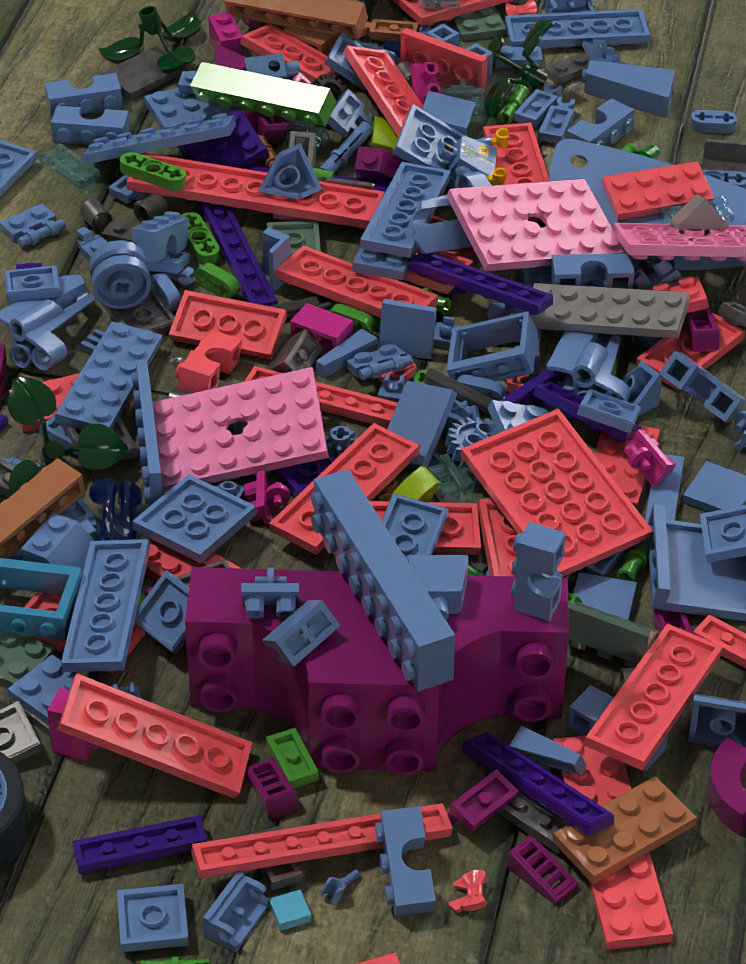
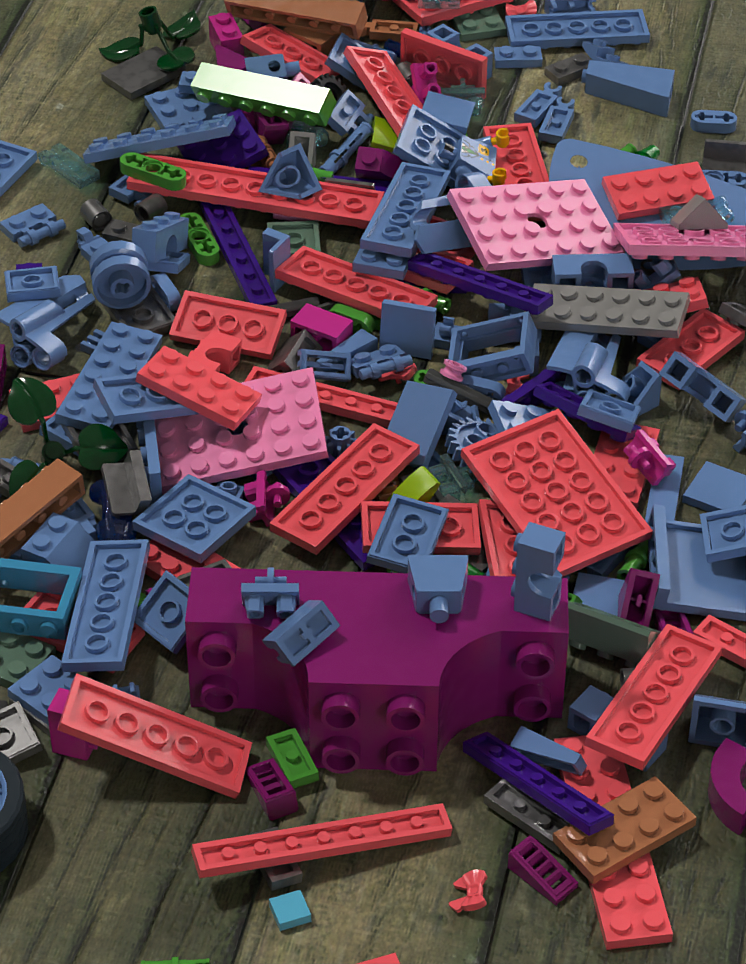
(71, 128): medium blue arch -> none
(101, 95): medium blue arch -> none
(127, 485): none -> flat silver panel
(132, 402): none -> medium blue plate
(138, 844): dark purple plate -> none
(152, 918): medium blue plate -> none
(183, 277): medium blue hand -> none
(198, 387): none -> coral plate
(217, 281): bright green beam -> none
(235, 912): medium blue hinge -> none
(337, 886): medium blue hand -> none
(346, 367): none -> medium blue tile
(383, 580): medium blue brick -> none
(391, 388): medium blue tile -> none
(408, 889): medium blue arch -> none
(453, 370): none -> bright pink bush
(482, 801): magenta panel -> none
(512, 103): bright green pin -> none
(529, 74): dark green plant -> none
(611, 124): medium blue arch -> none
(638, 596): none -> magenta slope
(702, 330): magenta slope -> none

